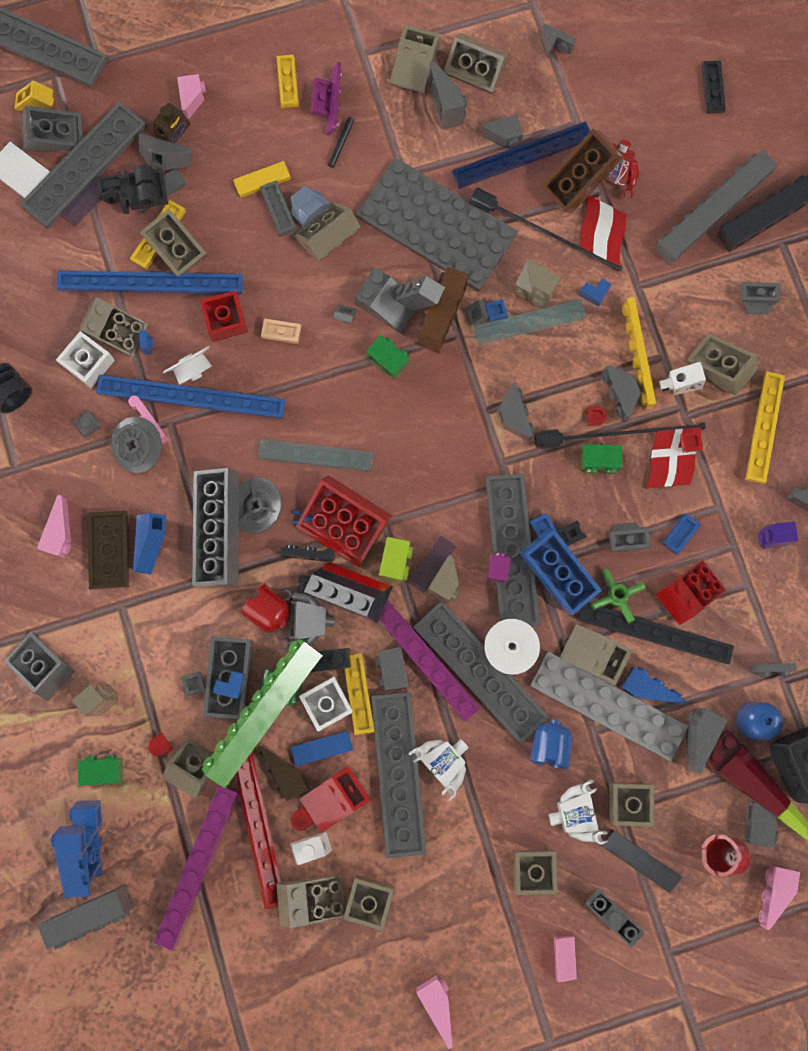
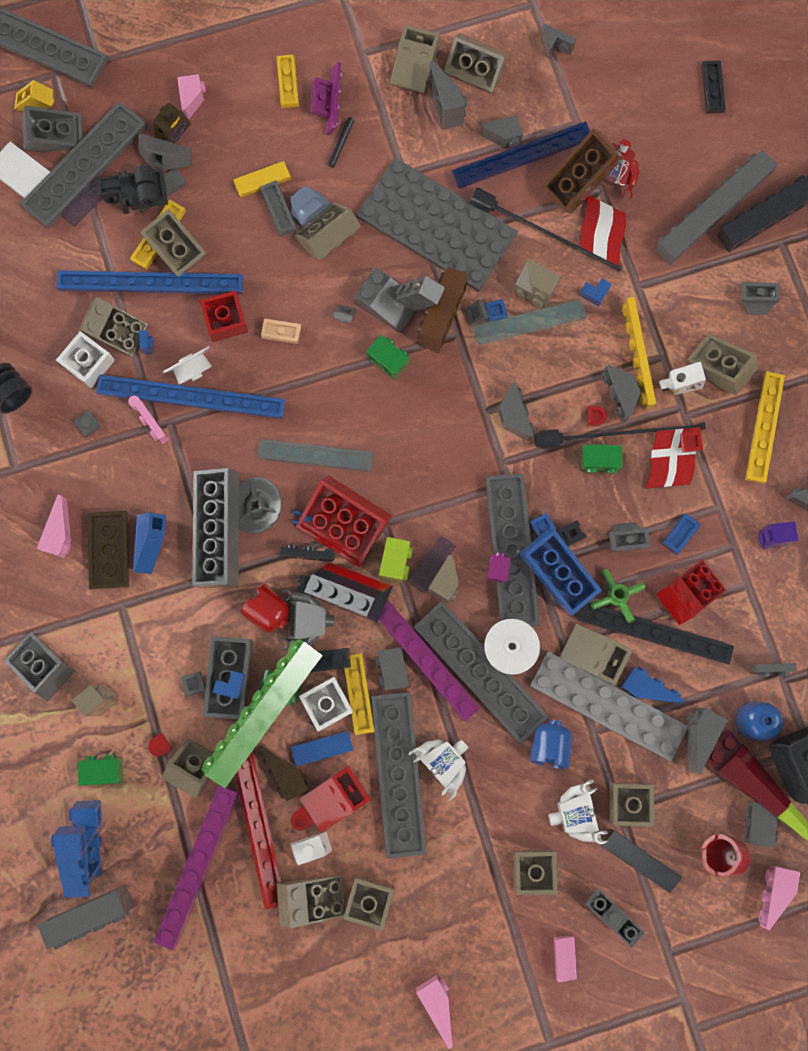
(147, 443): dark grey piece -> none

